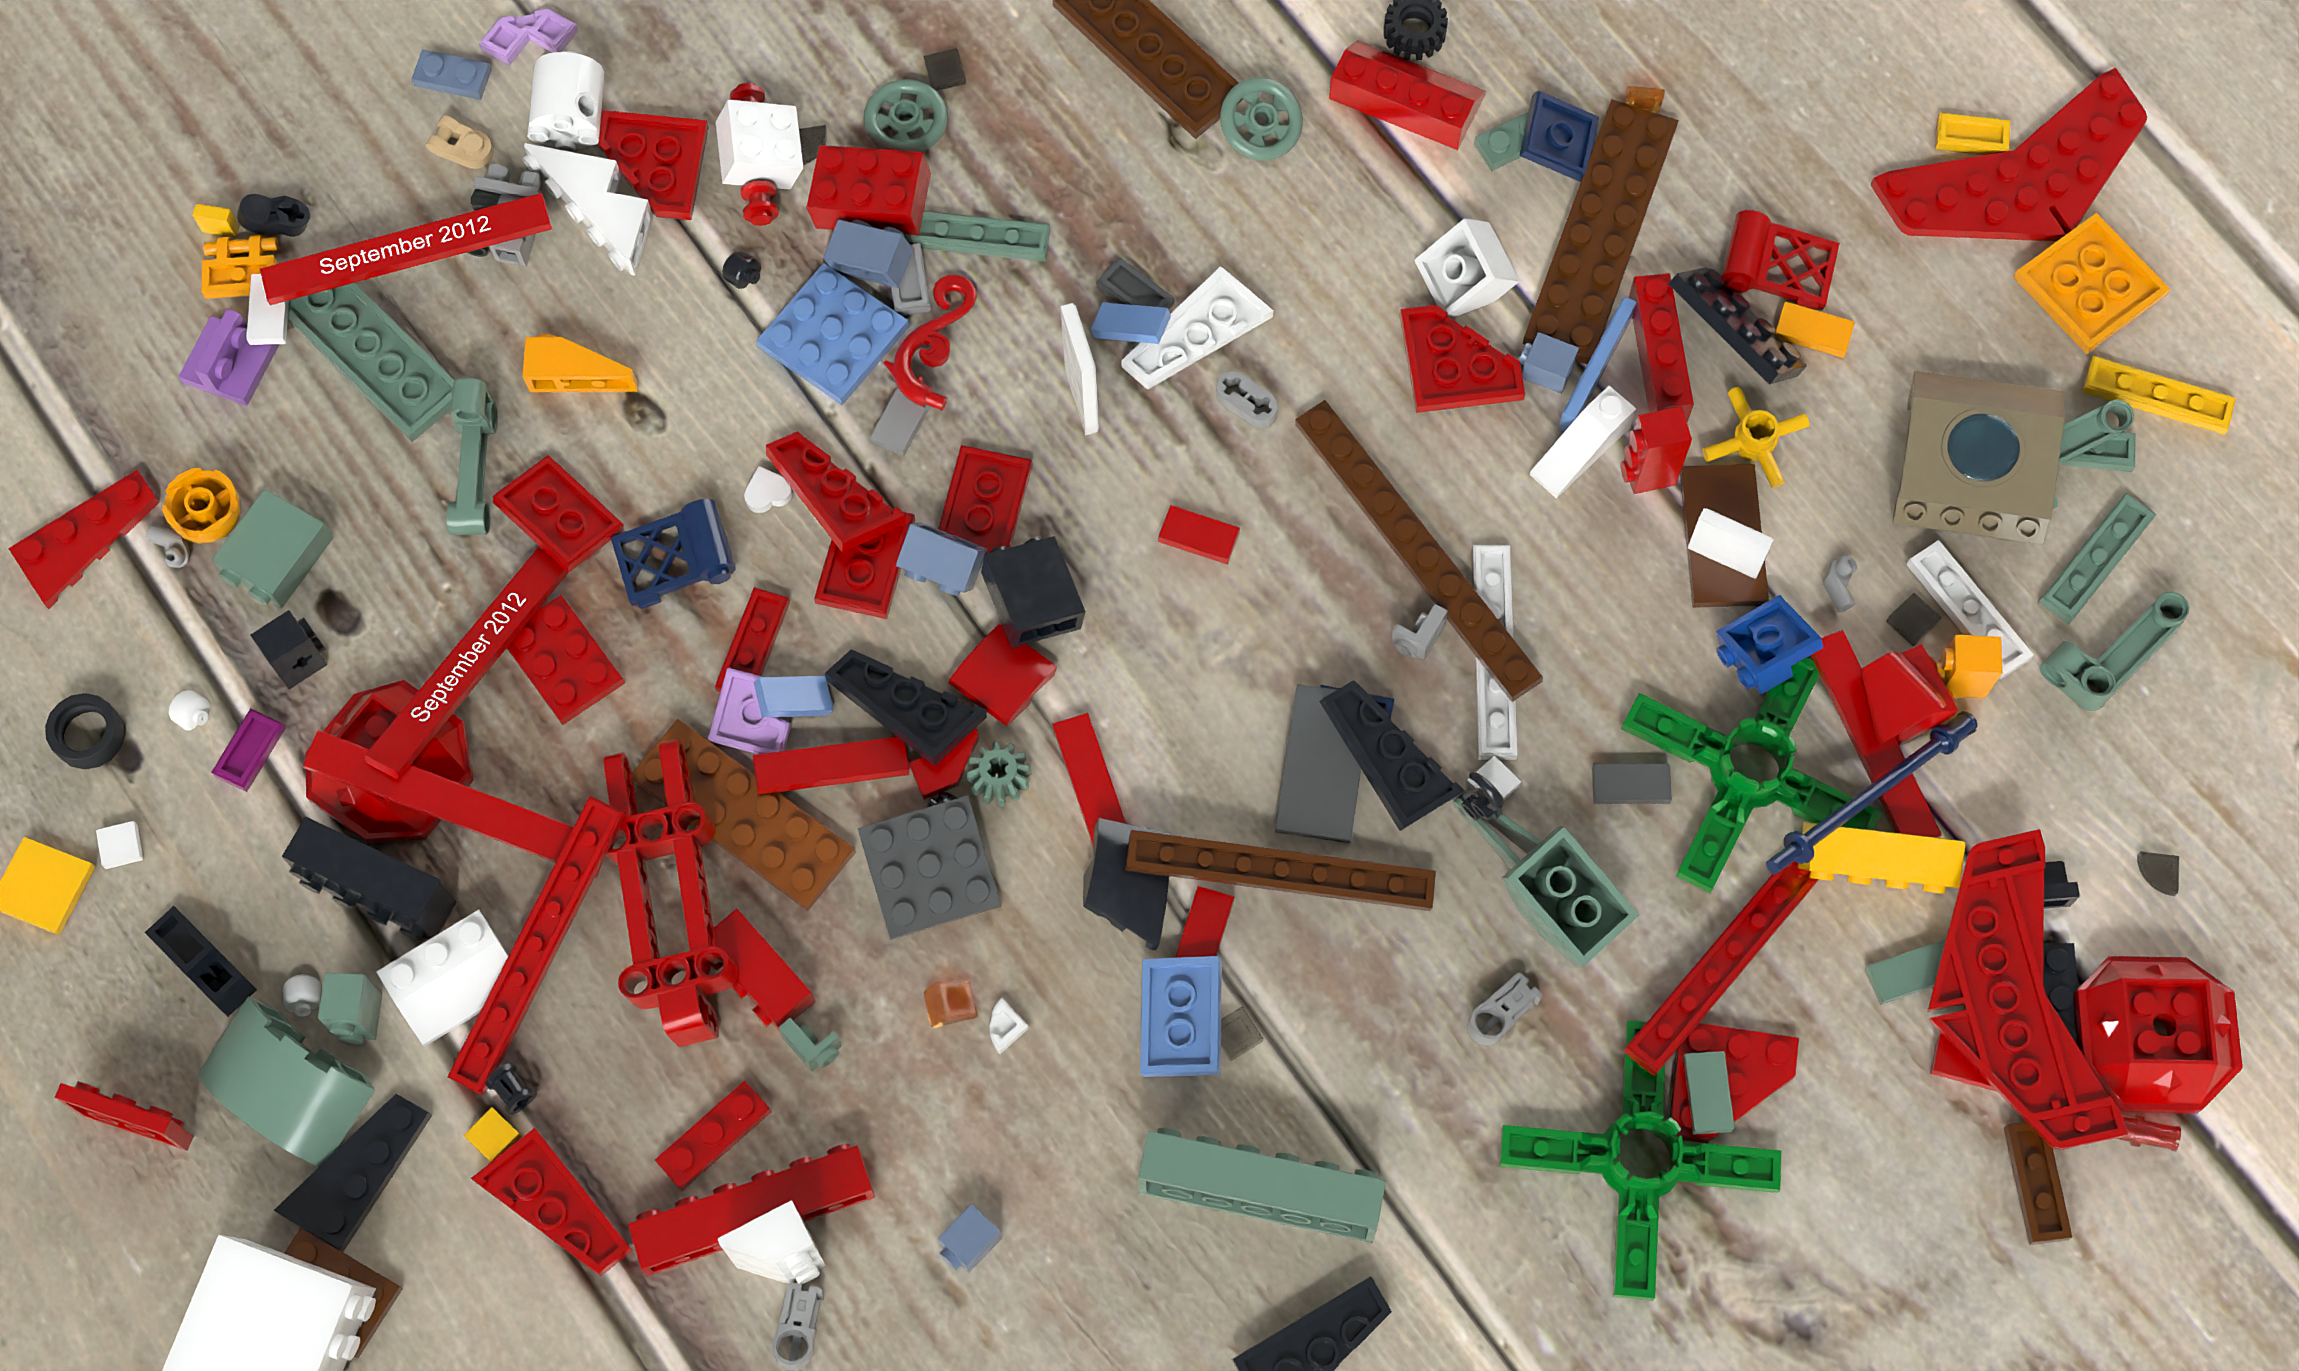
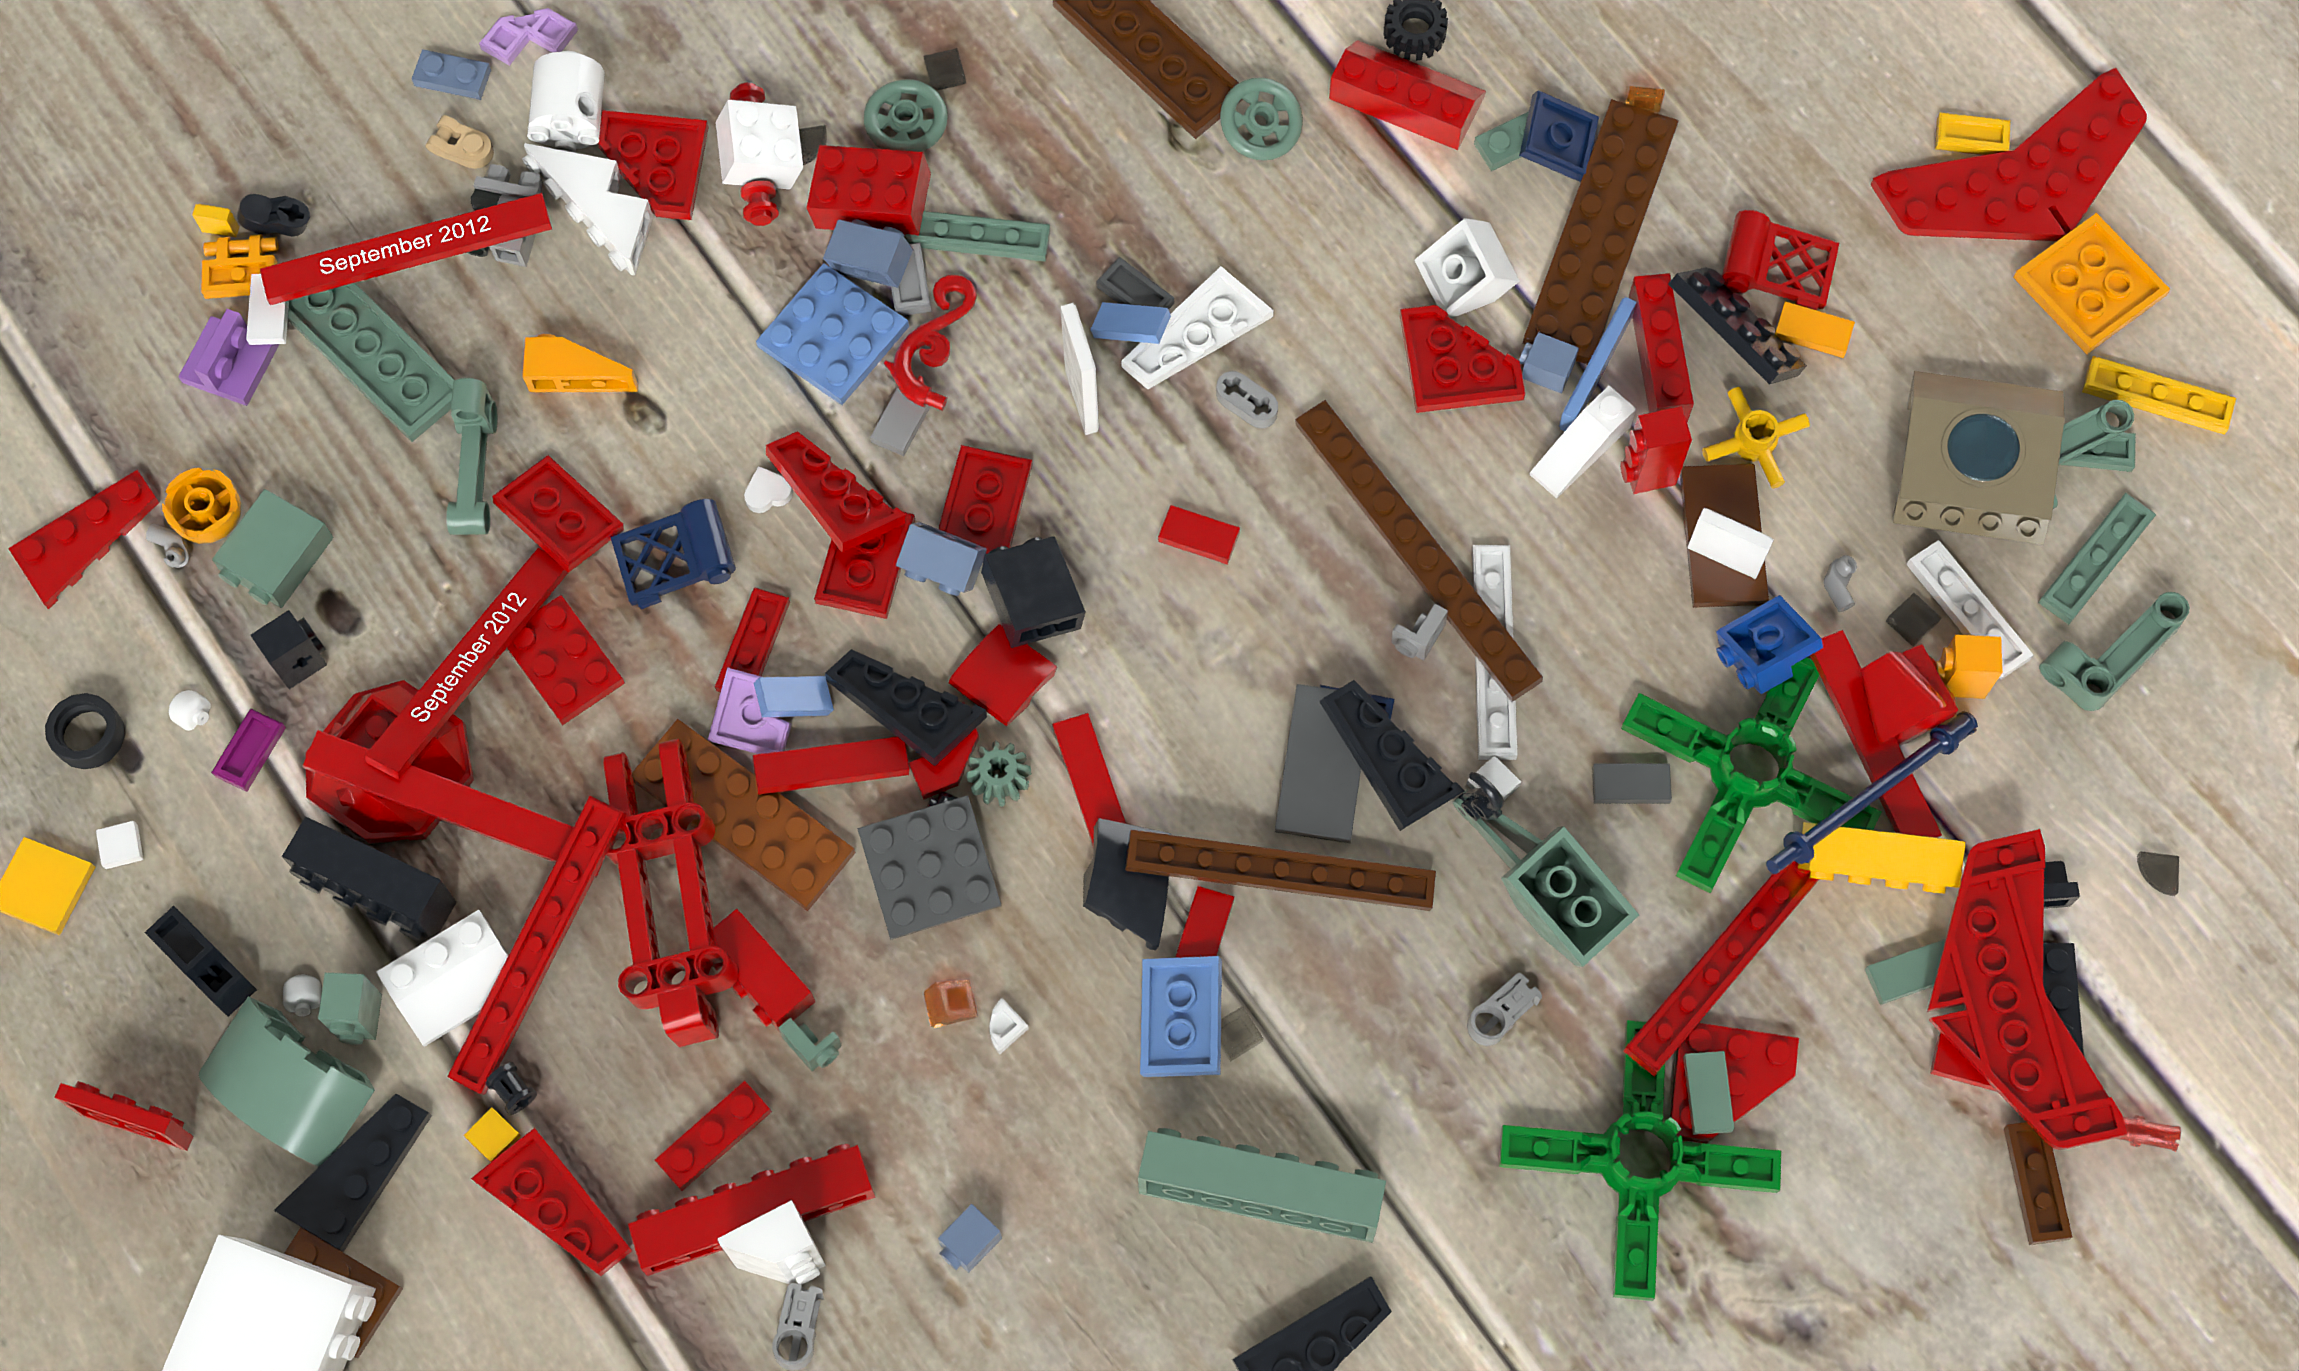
(741, 270): black piece -> none
(2134, 1061): red piece -> none

